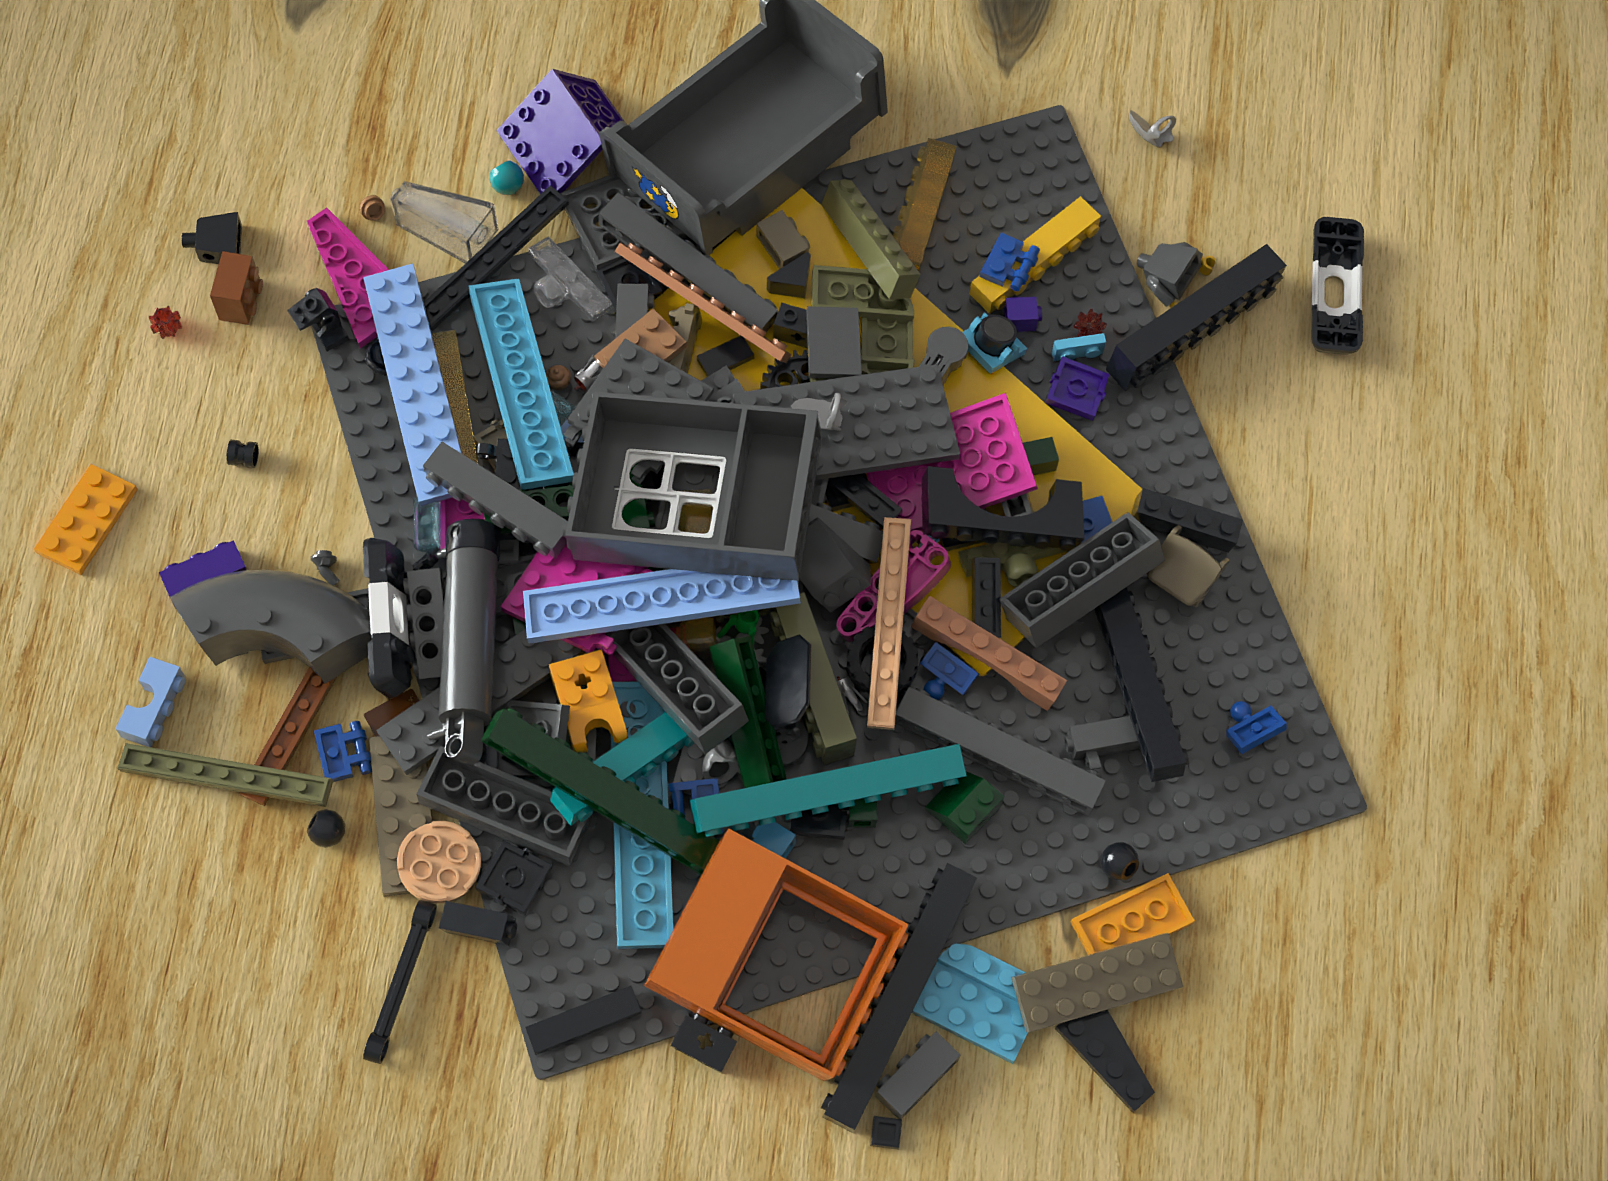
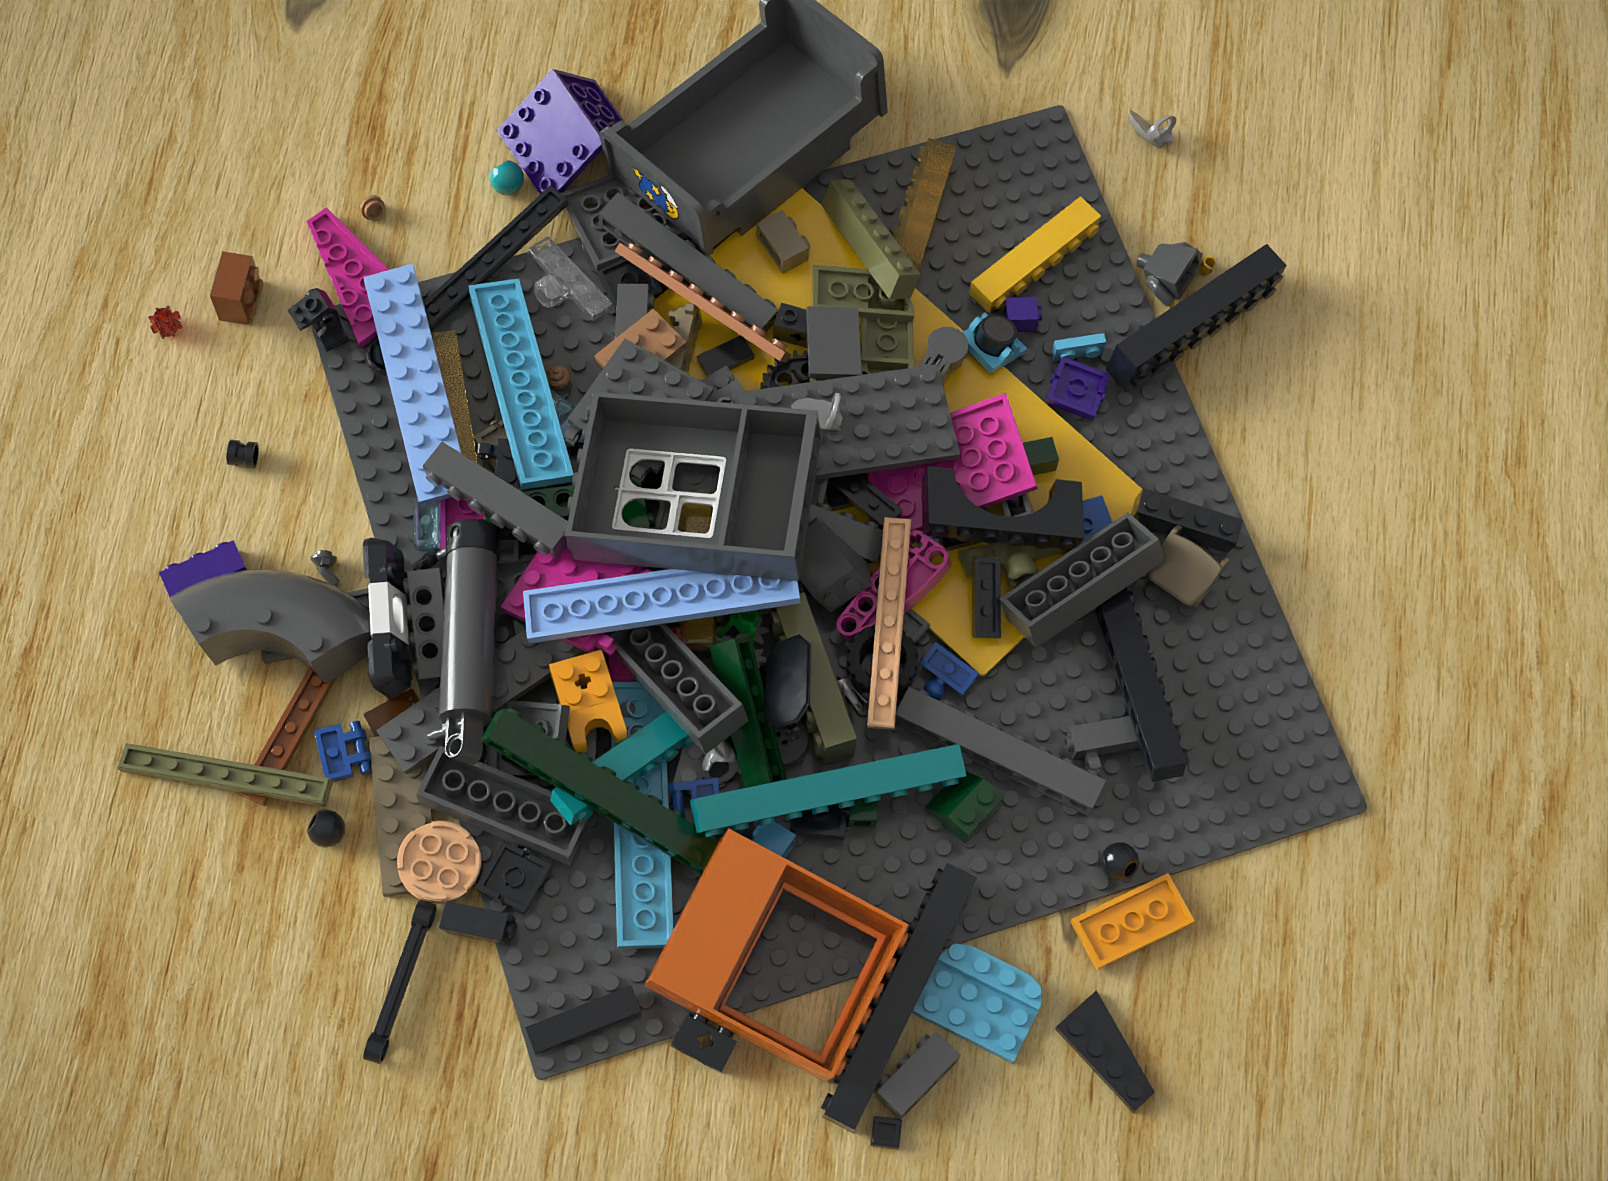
(85, 519): light orange plate -> none
(145, 723): light blue arch -> none
(215, 235): black torso -> none
(445, 219): clear slope -> none
(583, 377): flat silver piece -> none
(791, 278): black slope -> none
(1002, 259): blue plate -> none
(1023, 672): nougat arch -> none
(1094, 320): clear red gear -> none
(1097, 982): dark tan plate -> none
(1255, 728): blue plate -> none
(1337, 253): black piece -> none

